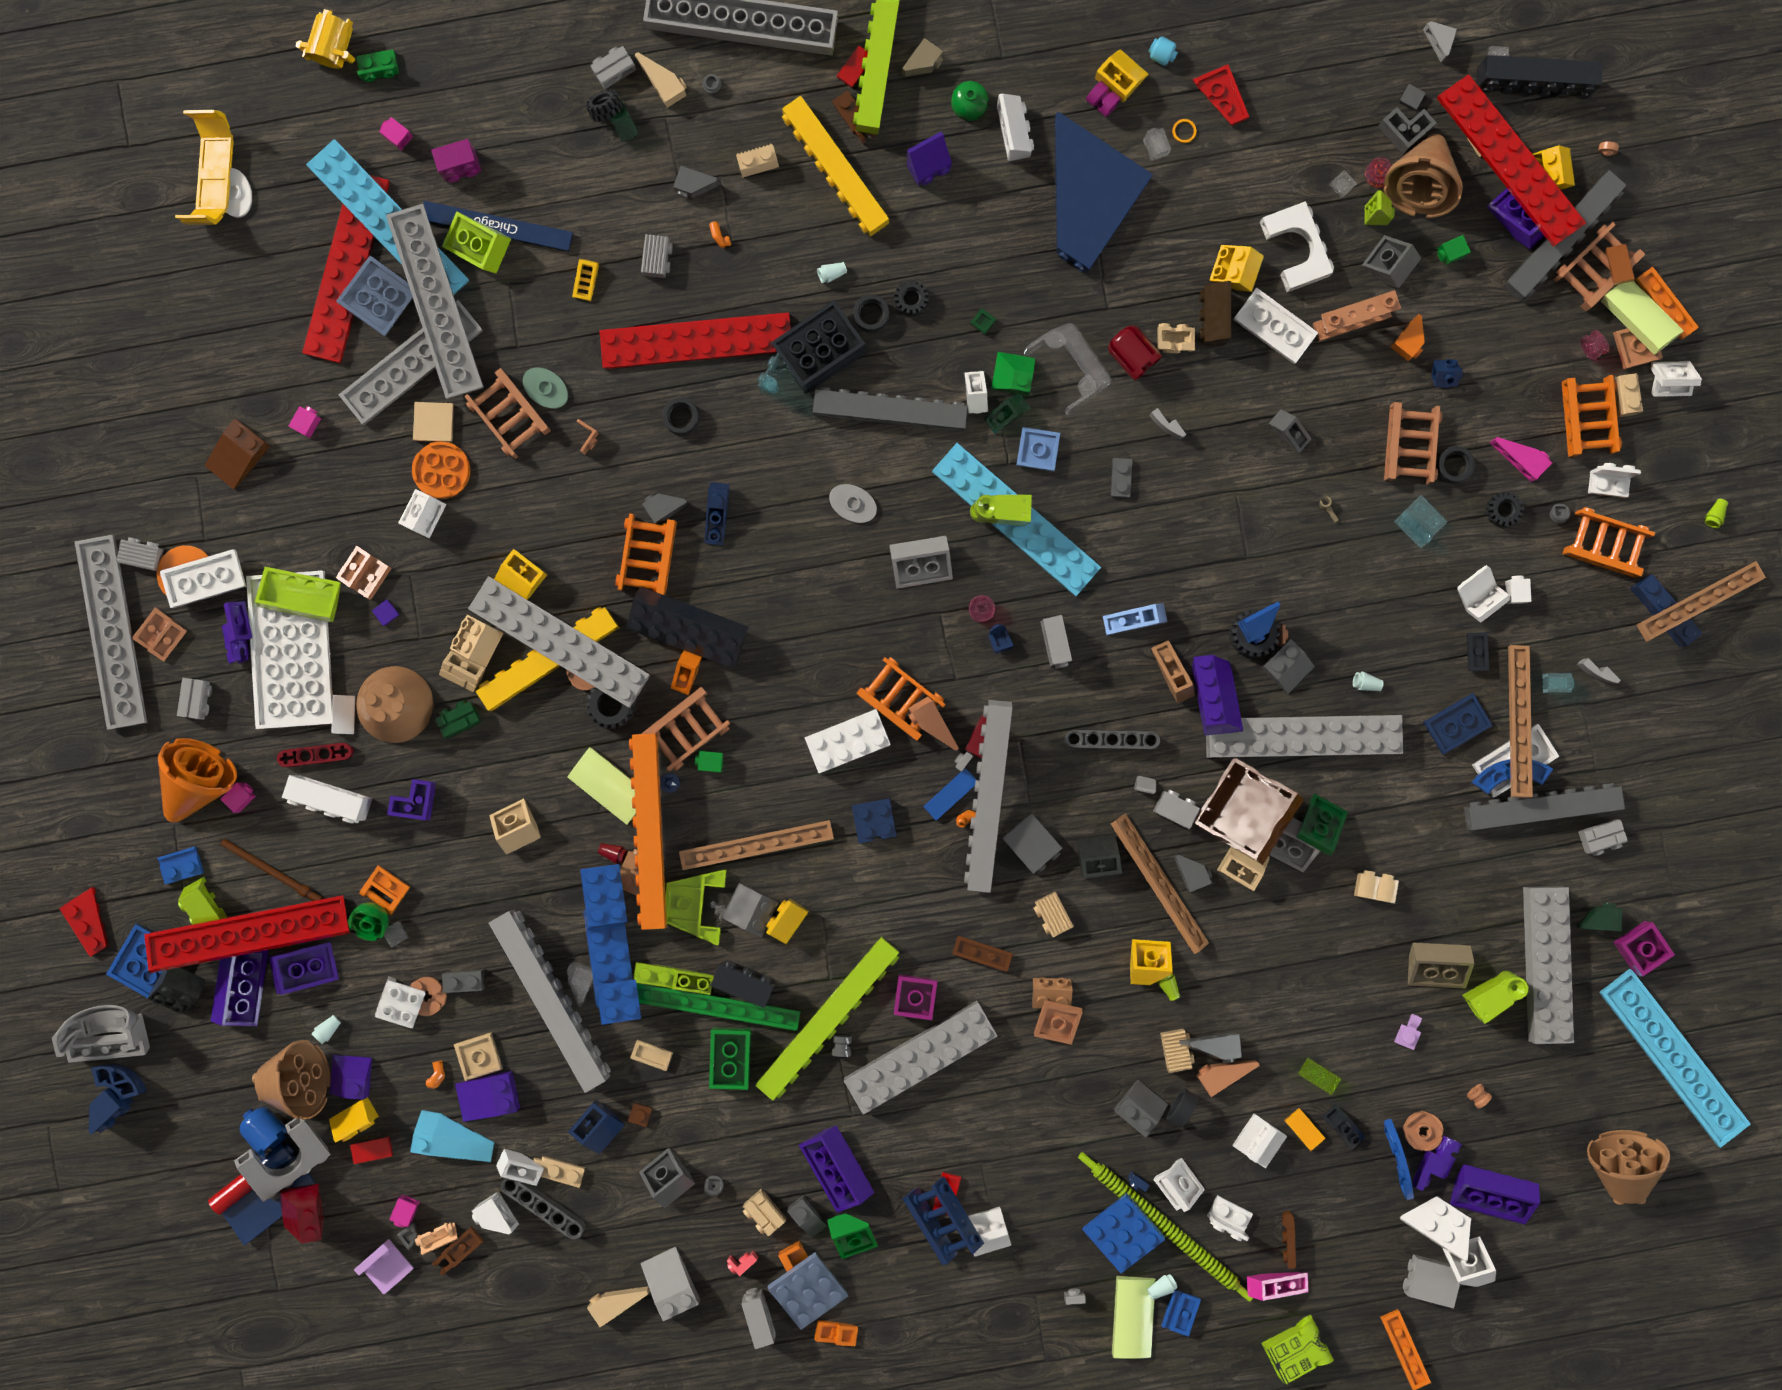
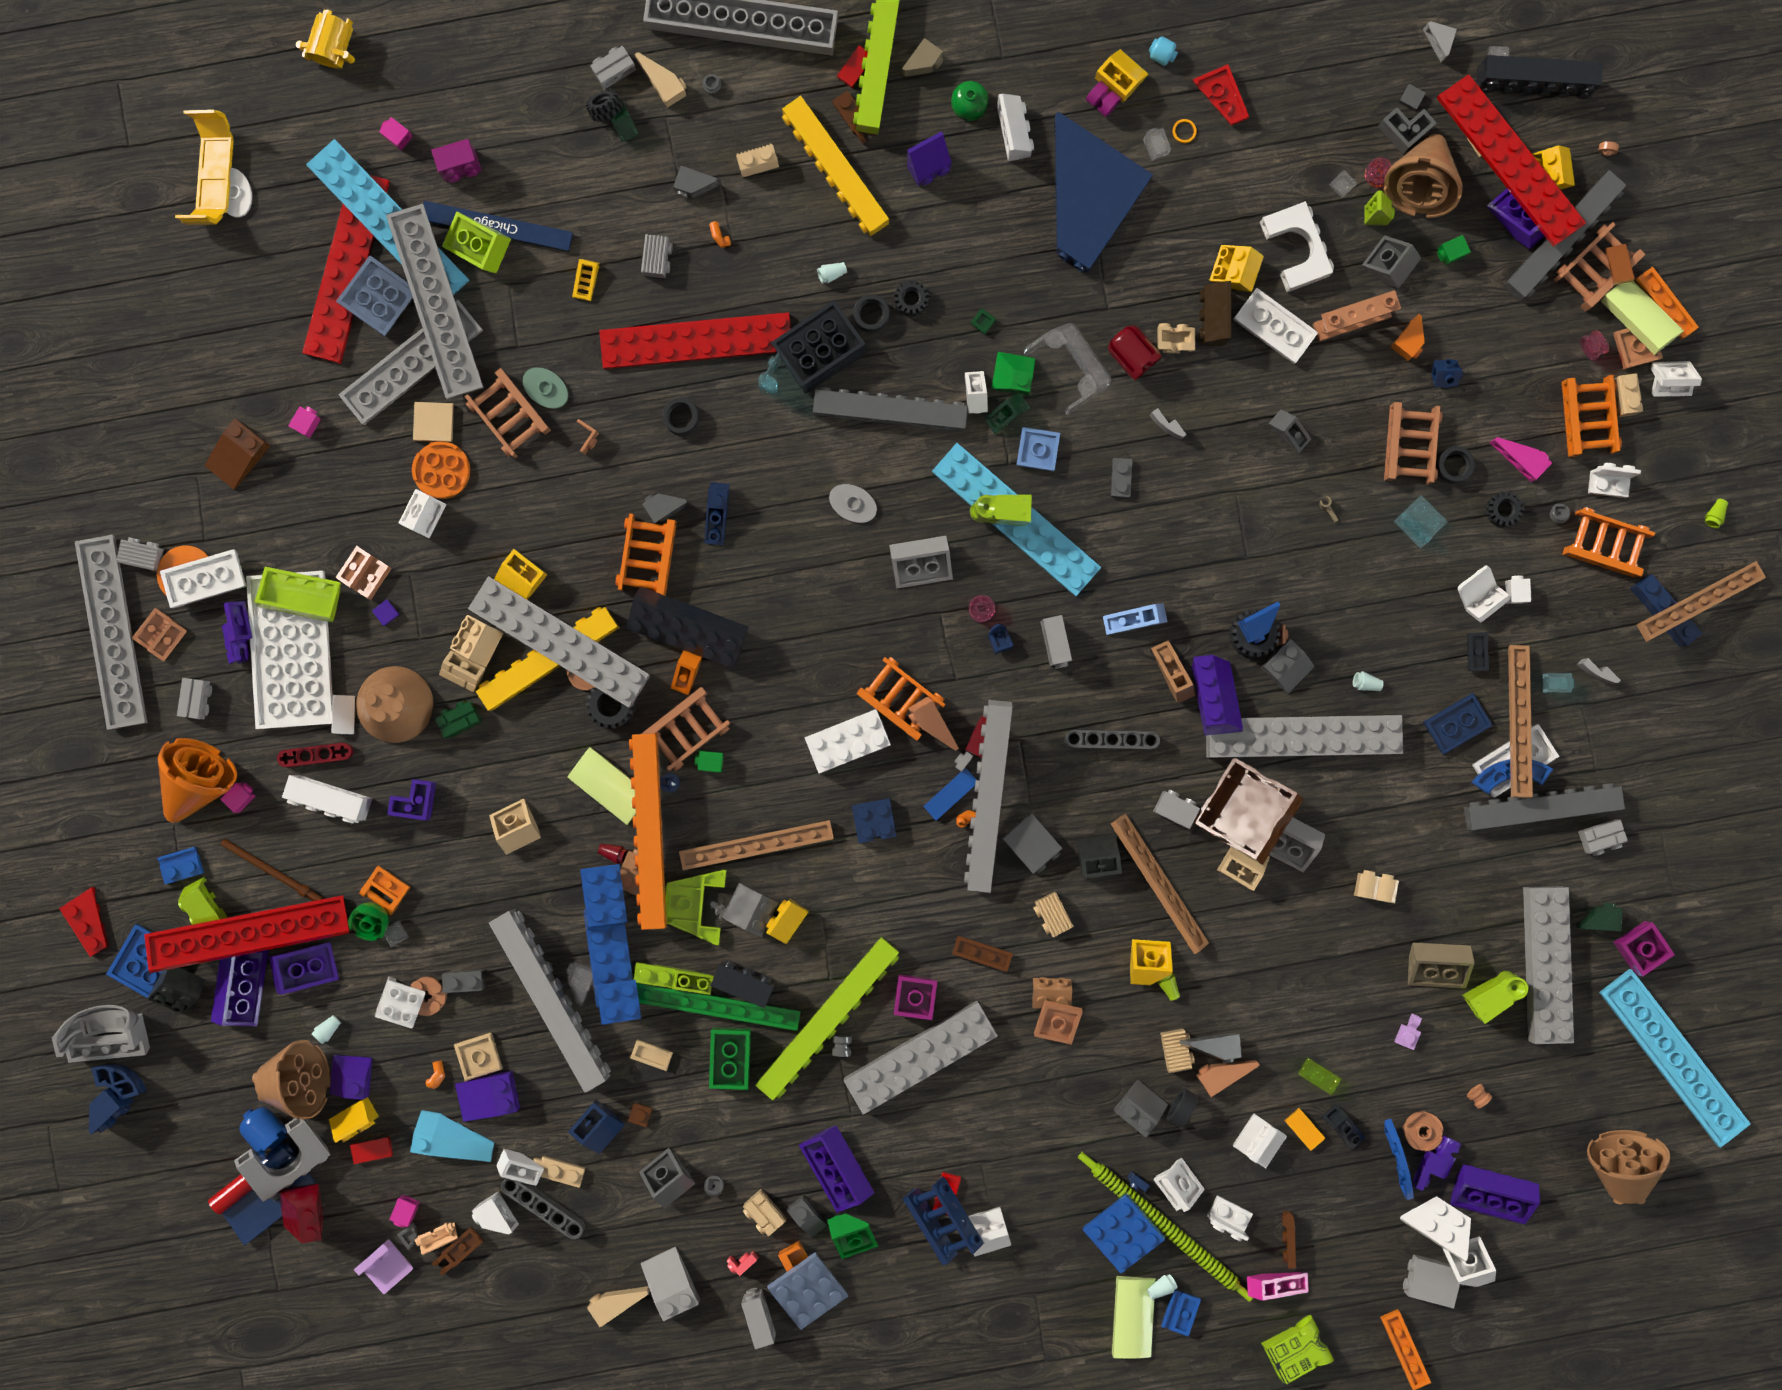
(377, 65): green bracket -> none
(836, 1333): orange slope -> none
(1074, 1296): light grey plate -> none
(1145, 785): light grey slope -> none
(1193, 873): dark grey slope -> none
(1322, 824): dark green plate -> none

